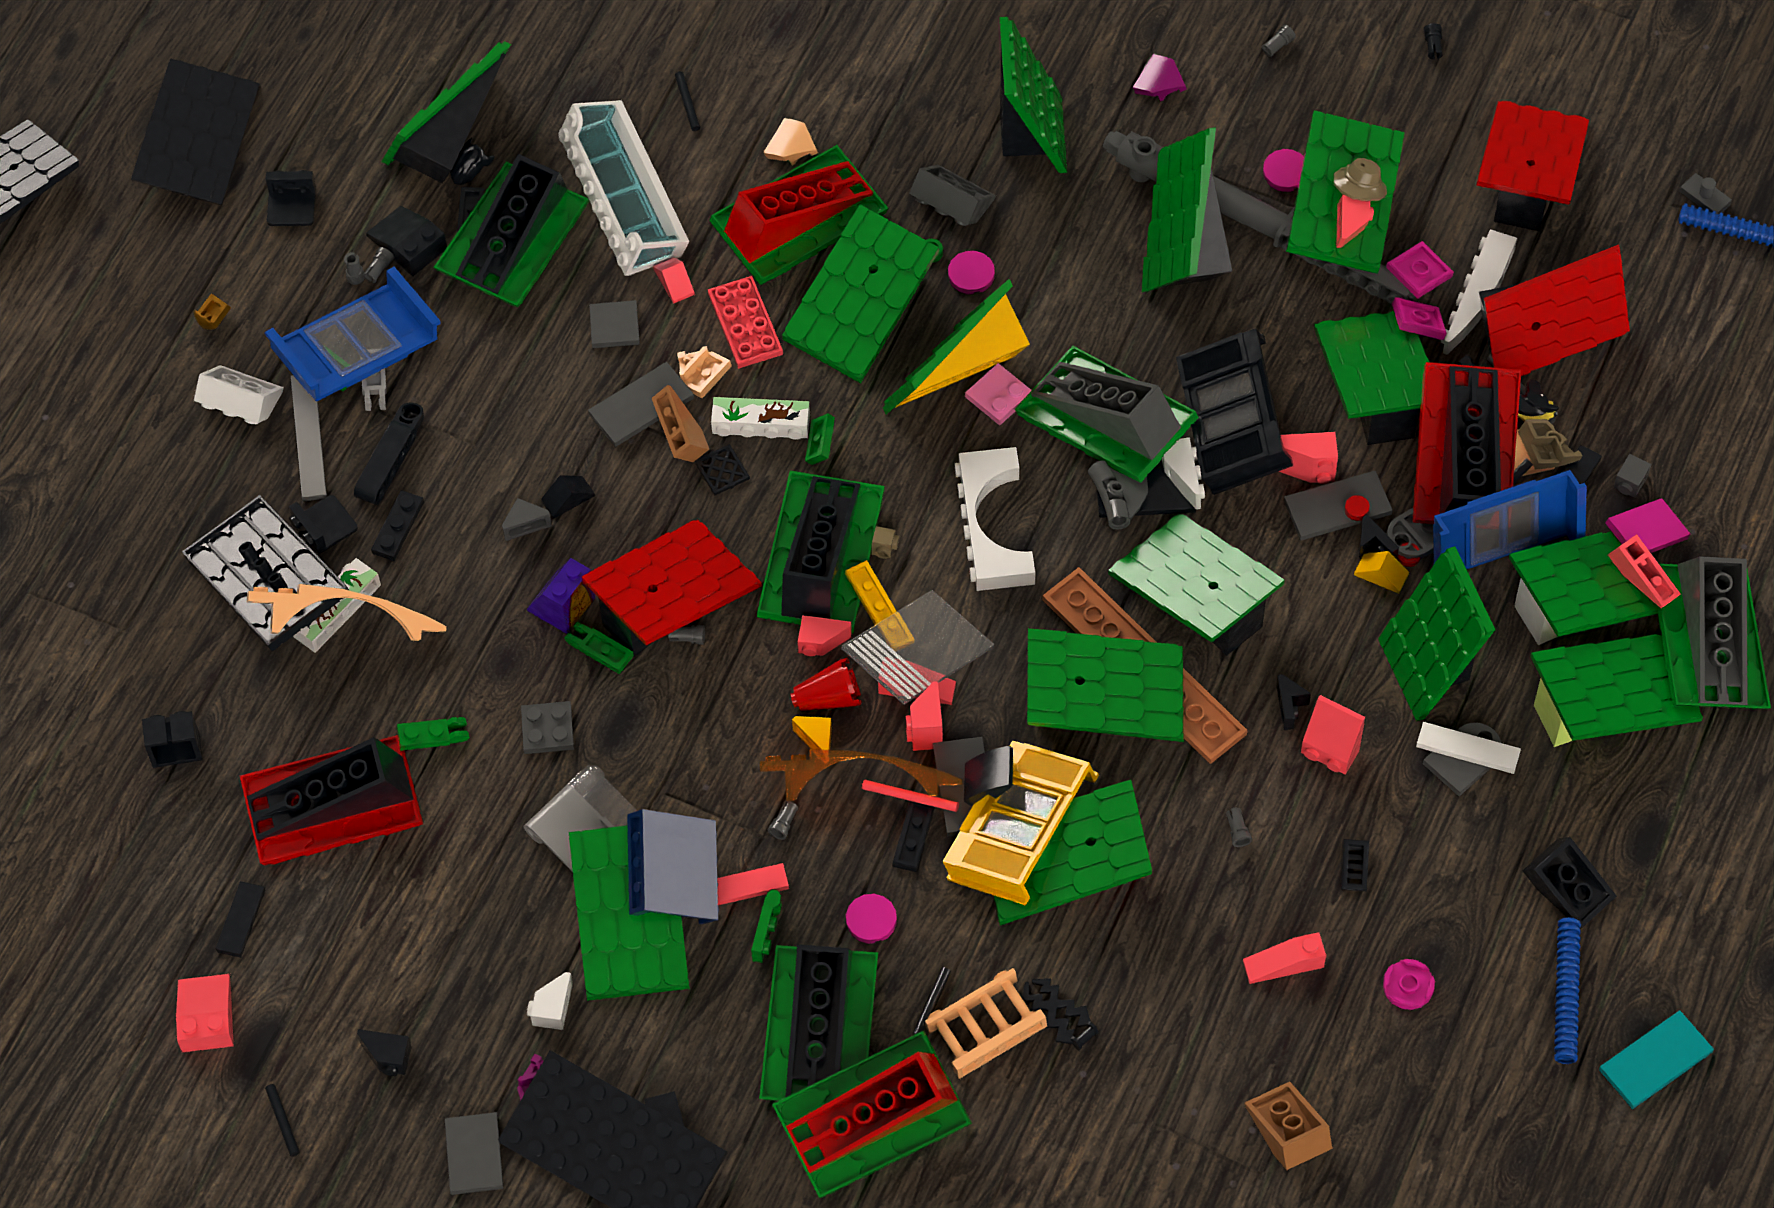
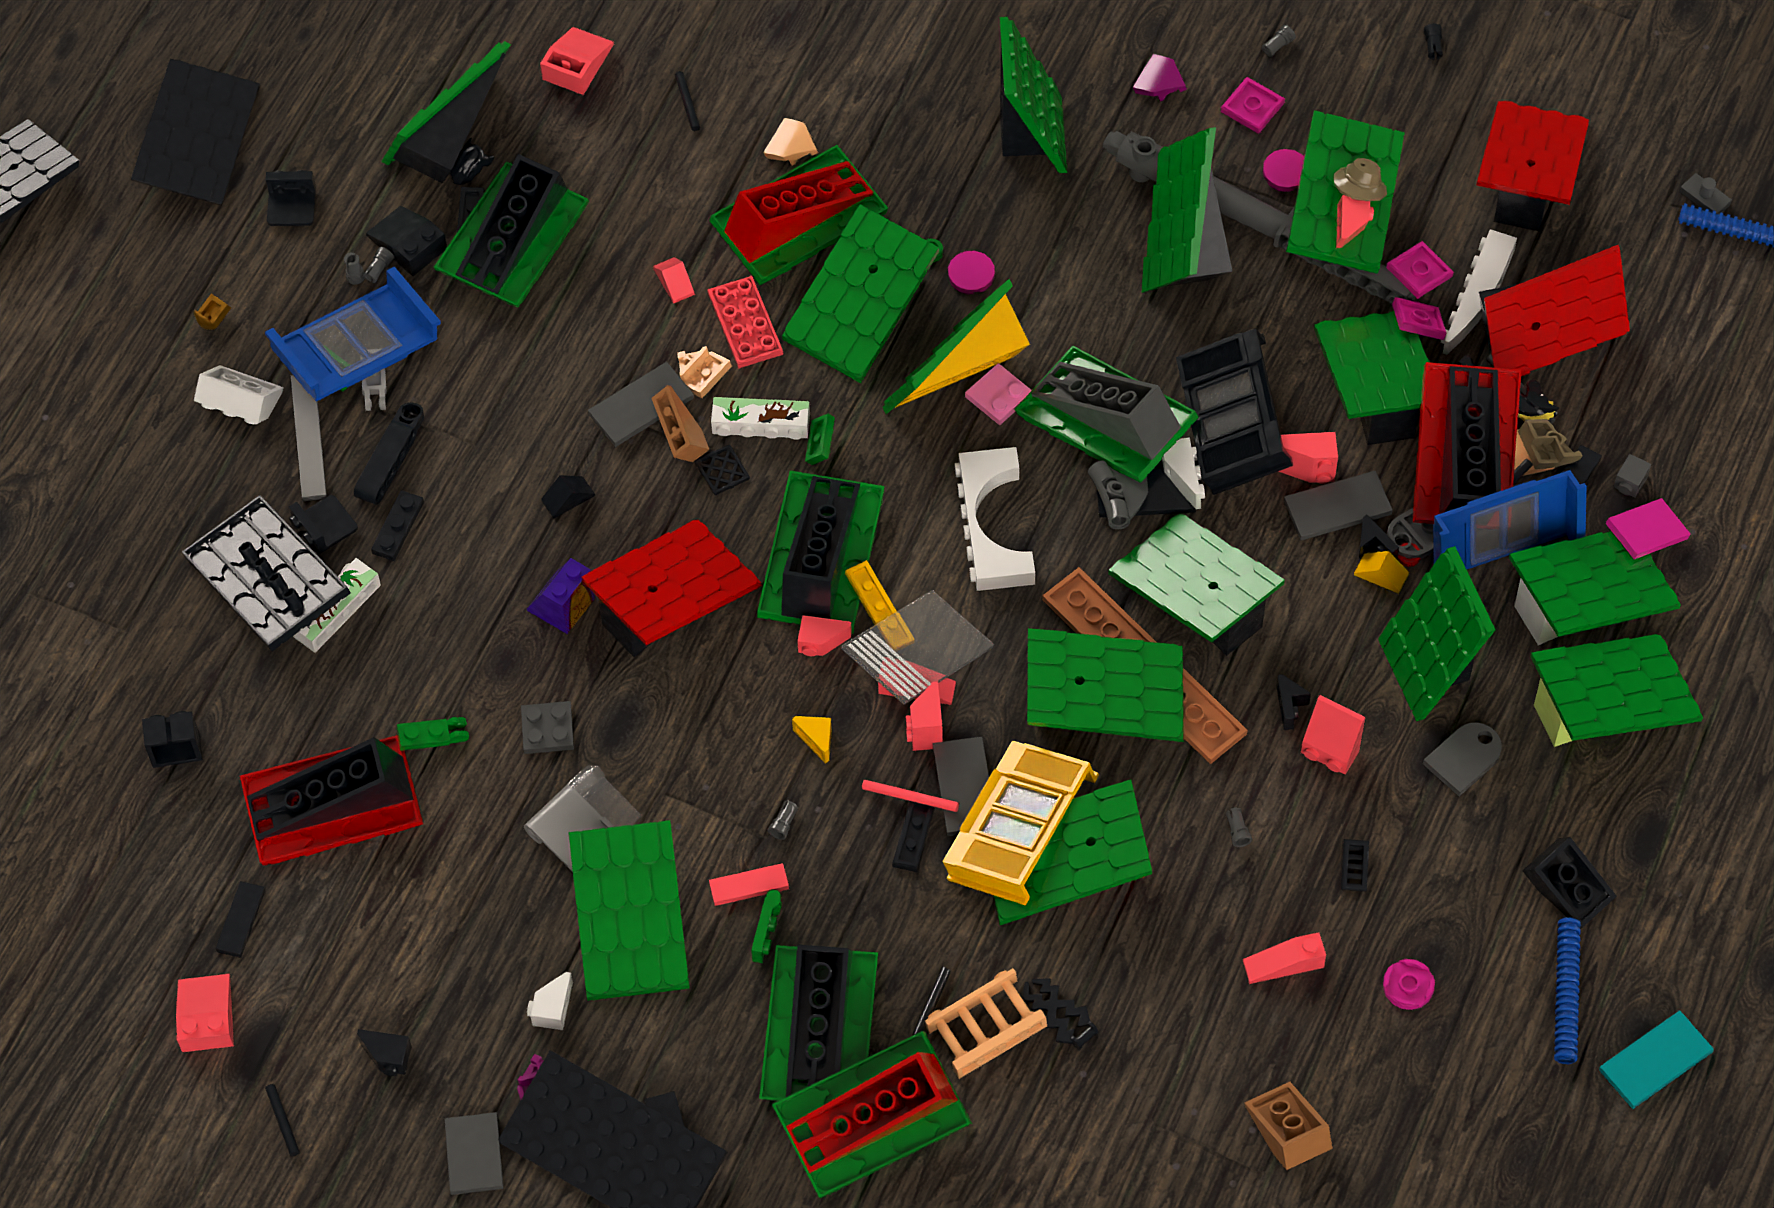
(287, 604): light nougat slope -> none
(525, 519): dark grey slope -> none
(575, 60): none -> coral slope
(600, 647): green hinge -> none
(614, 324): dark grey tile -> none
(622, 185): window -> none
(672, 865): panel -> none
(689, 634): dark grey pin -> none
(801, 770): clear orange slope -> none
(828, 689): red cone -> none
(871, 918): dark pink tile -> none
(884, 542): dark tan plate -> none
(951, 194): dark grey slope -> none
(988, 774): black slope -> none
(1252, 105): none -> dark pink tile
(1356, 507): red tile -> none
(1468, 747): white tile -> none
(1643, 571): coral slope -> none
(1713, 636): piece -> none

